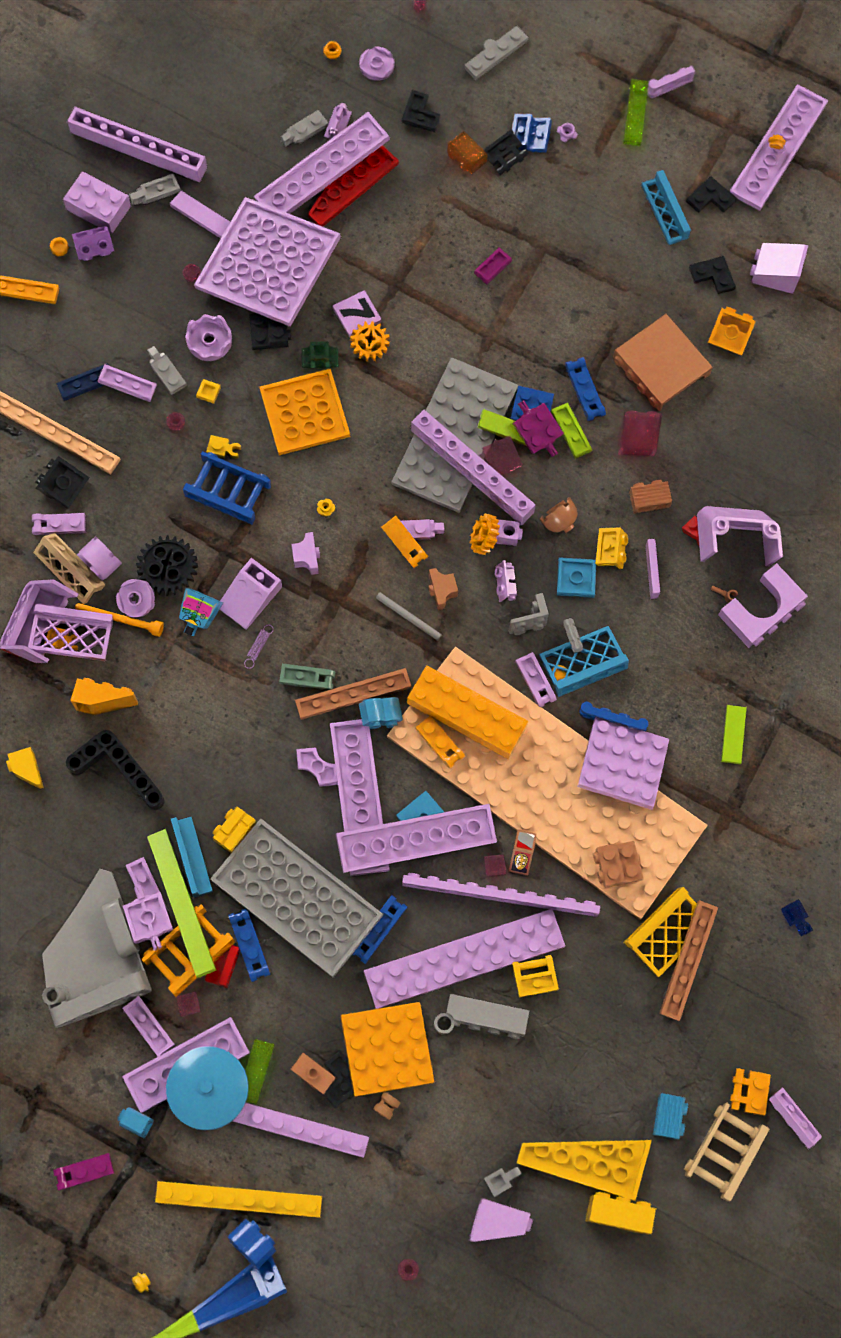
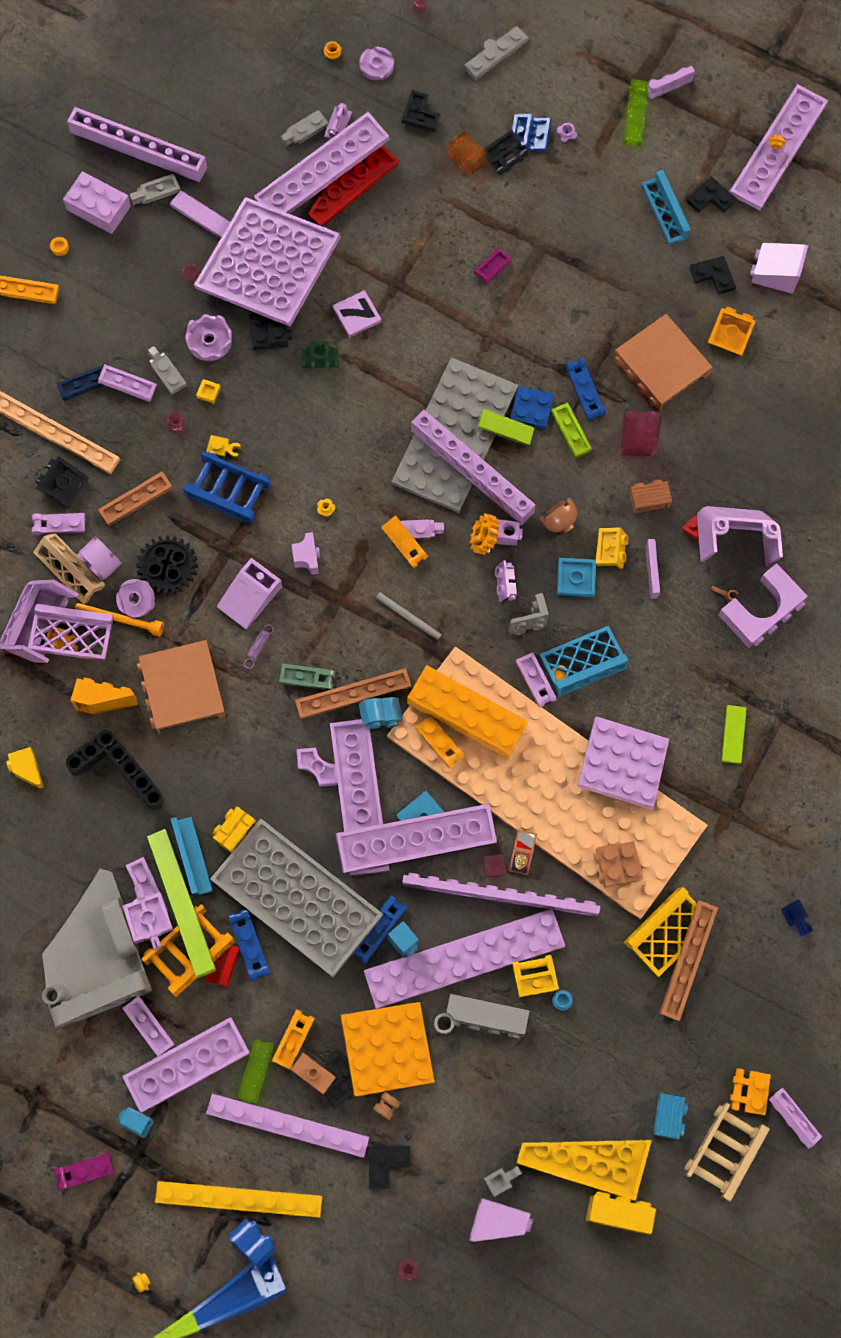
(93, 243): medium lavender brick -> none
(135, 499): none -> nougat plate
(180, 685): none -> nougat panel
(188, 1004): clear pink plate -> none
(198, 610): torso -> none
(207, 1088): dark azure dish -> none
(293, 1040): none -> light orange plate
(304, 412): light orange plate -> none
(359, 339): light orange gear -> none
(381, 1160): none -> black plate
(403, 940): none -> dark azure brick
(442, 587): nougat brick -> none
(502, 455): clear pink piece -> none
(538, 428): magenta plate -> none
(562, 1000): none -> dark azure plate
(573, 635): light grey axle -> none
(590, 712): blue plate -> none

